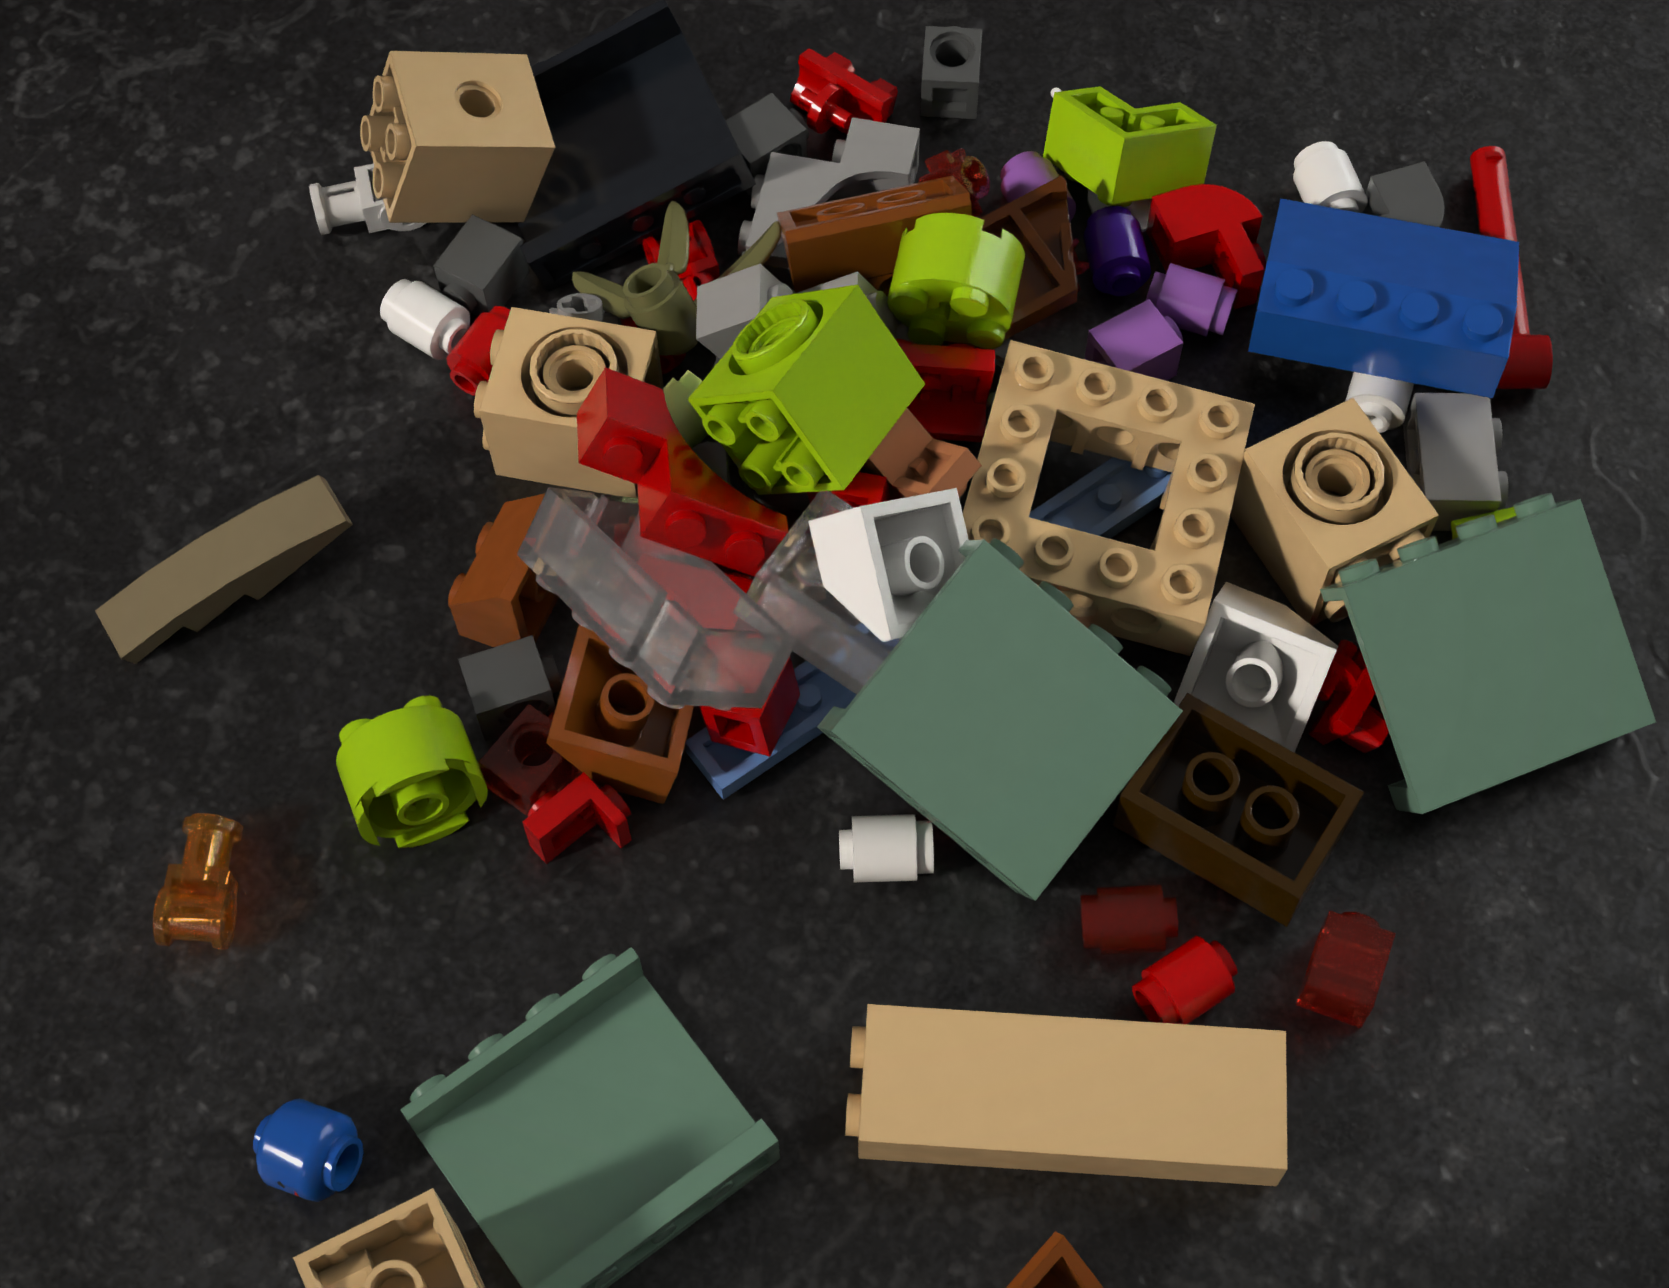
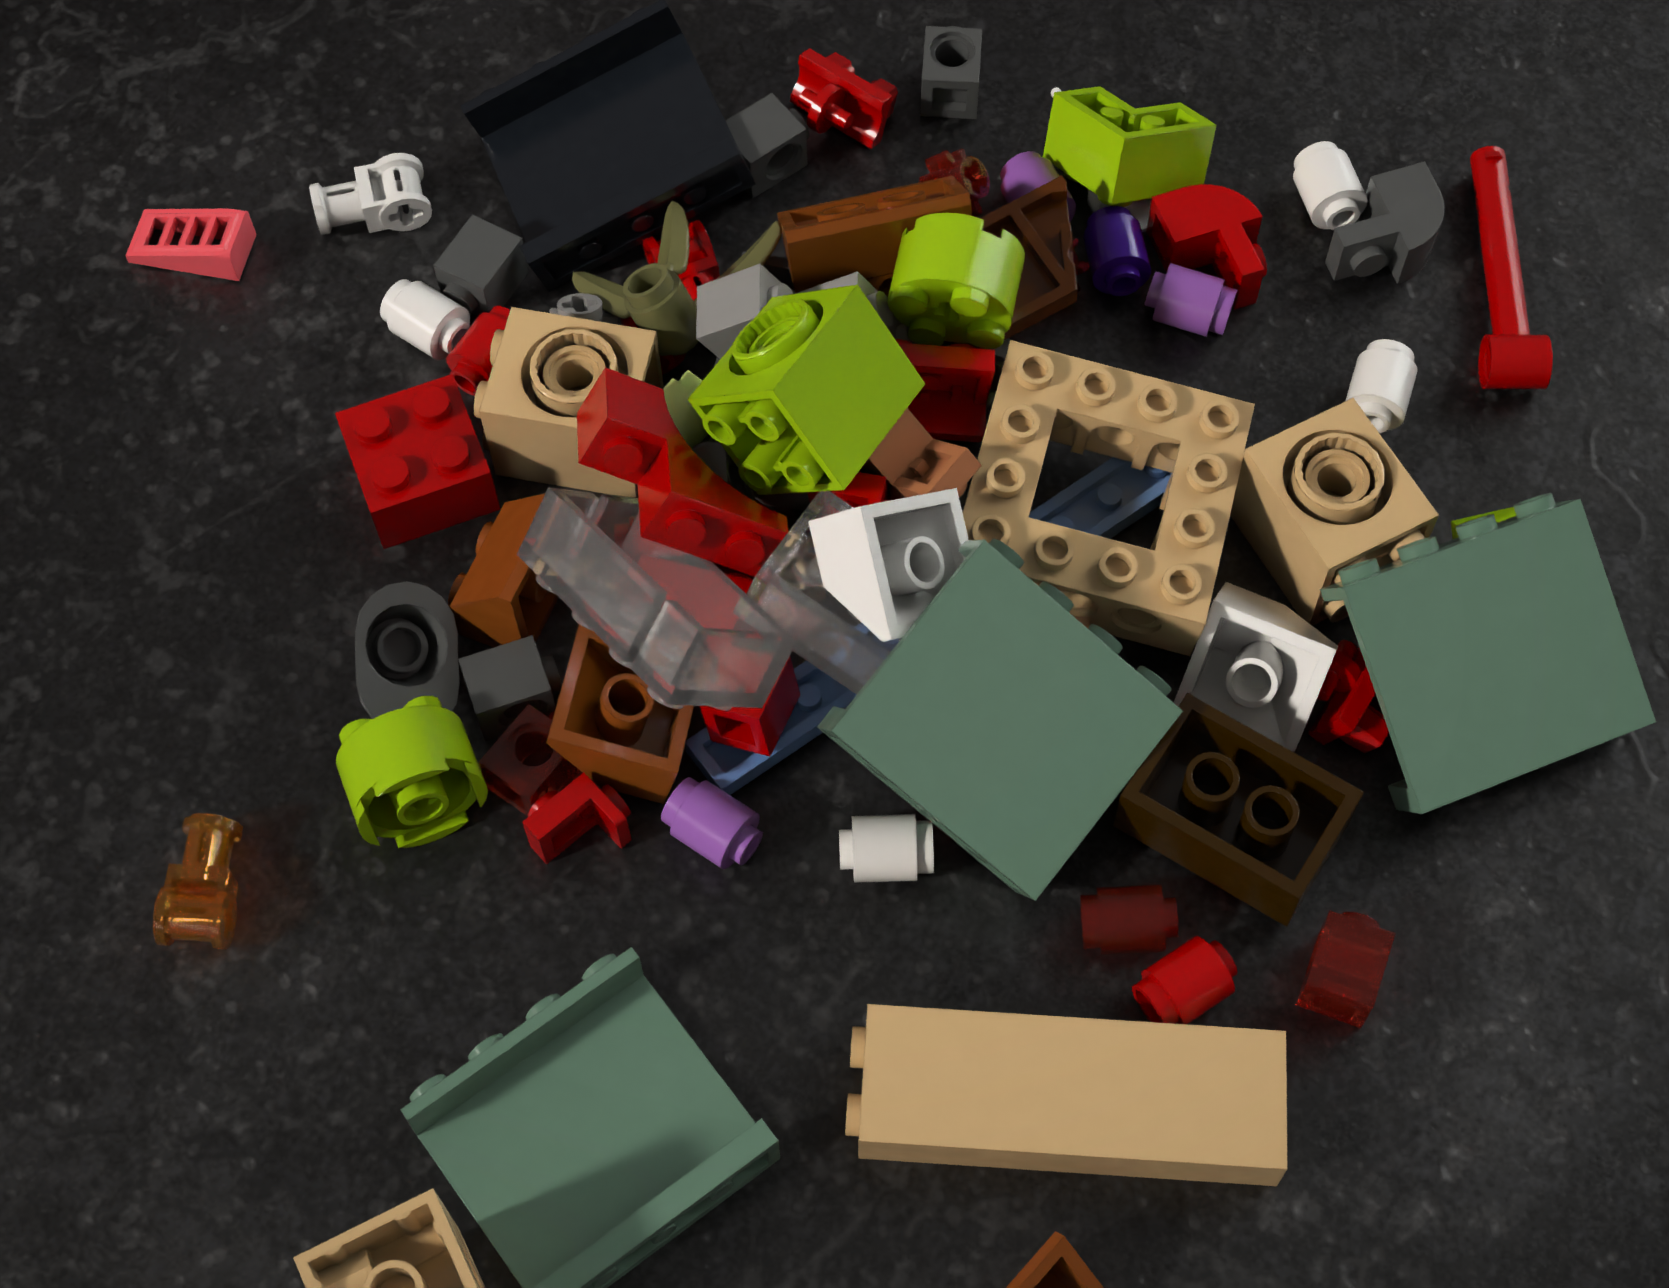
(219, 261): none -> coral slope
(222, 565): dark tan slope -> none
(307, 1150): blue head -> none
(405, 649): none -> dark grey piece
(418, 461): none -> red brick
(456, 137): tan brick -> none
(712, 823): none -> medium lavender brick
(868, 161): light grey arch -> none
(1138, 342): medium lavender brick -> none
(1388, 298): blue slope -> none
(1454, 453): light grey brick -> none

